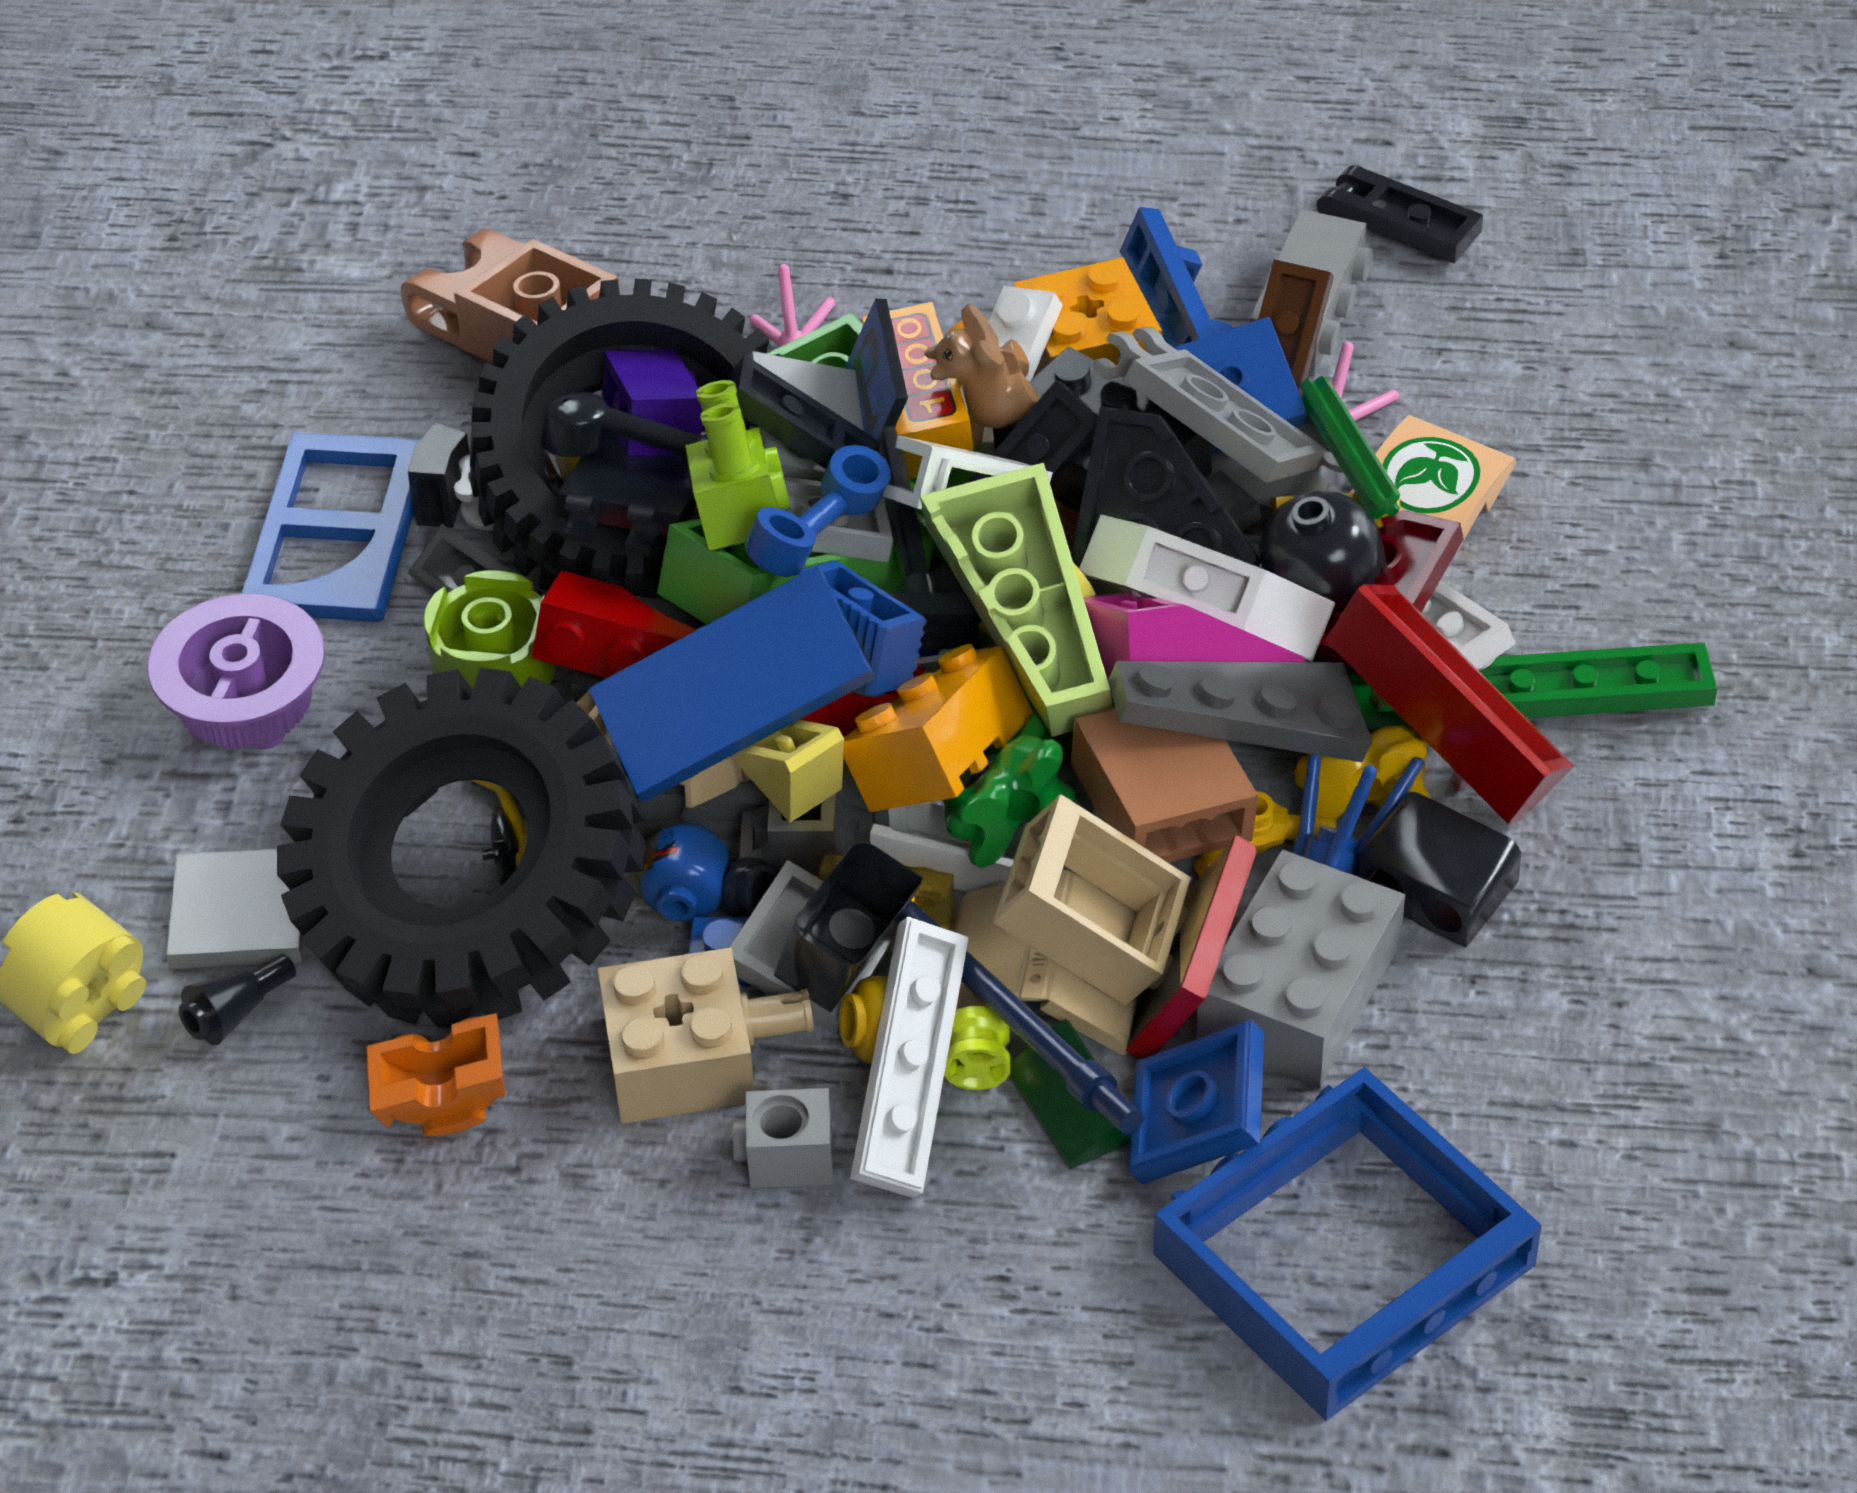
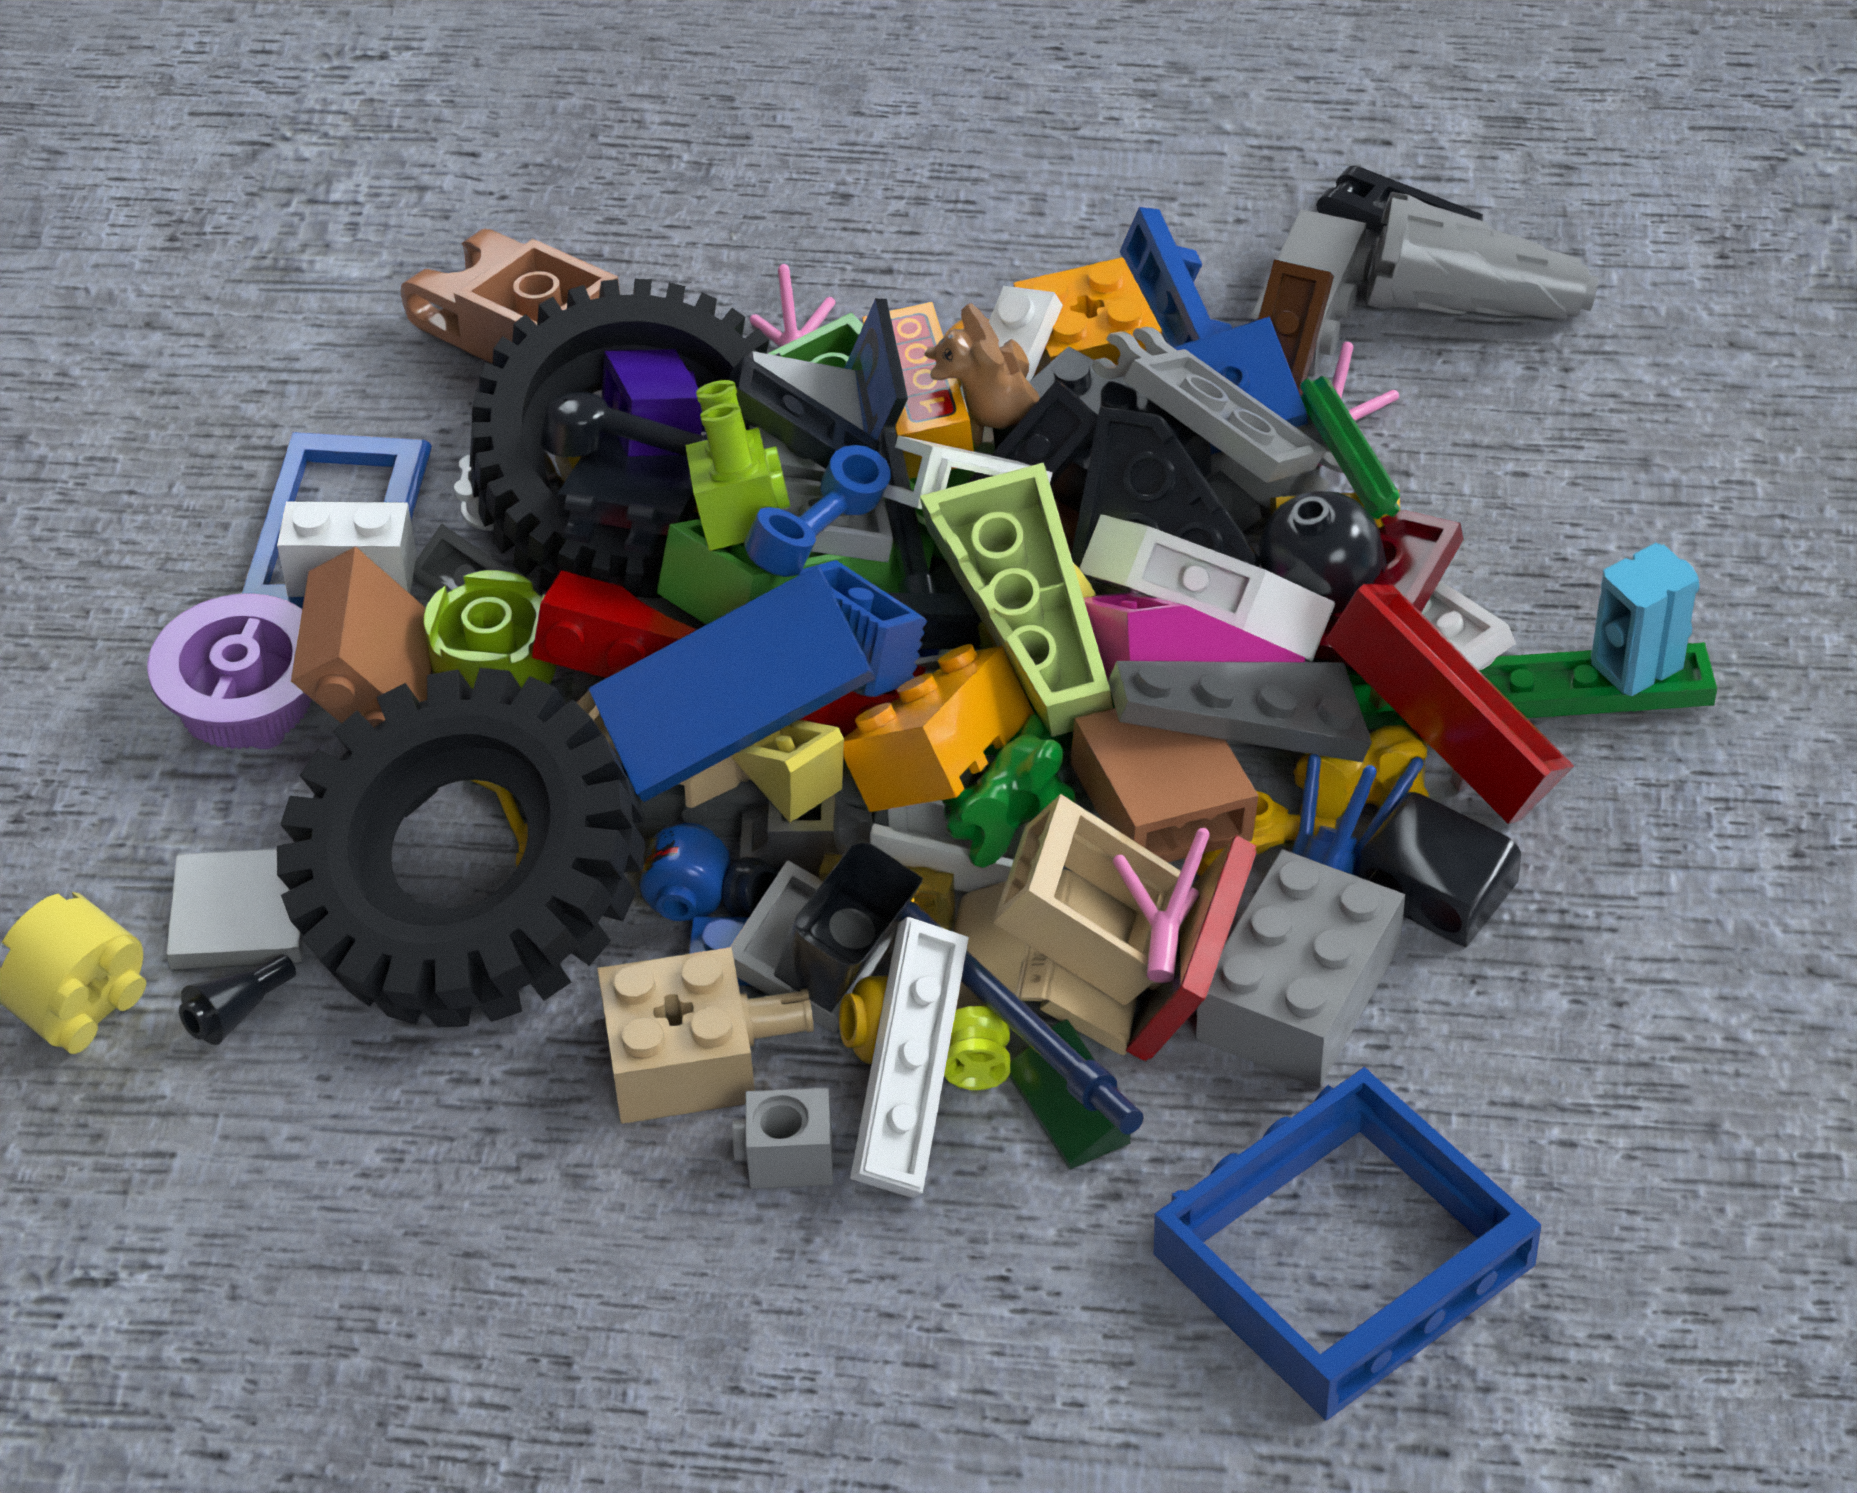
(322, 530): none -> white brick
(358, 638): none -> nougat brick
(434, 474): black piece -> none
(440, 1081): orange cylinder -> none
(503, 845): black helmet -> none
(1166, 923): none -> bright pink plant
(1198, 1102): blue plate -> none
(1443, 471): slope -> none
(1462, 265): none -> light grey cone
(1644, 618): none -> medium azure brick

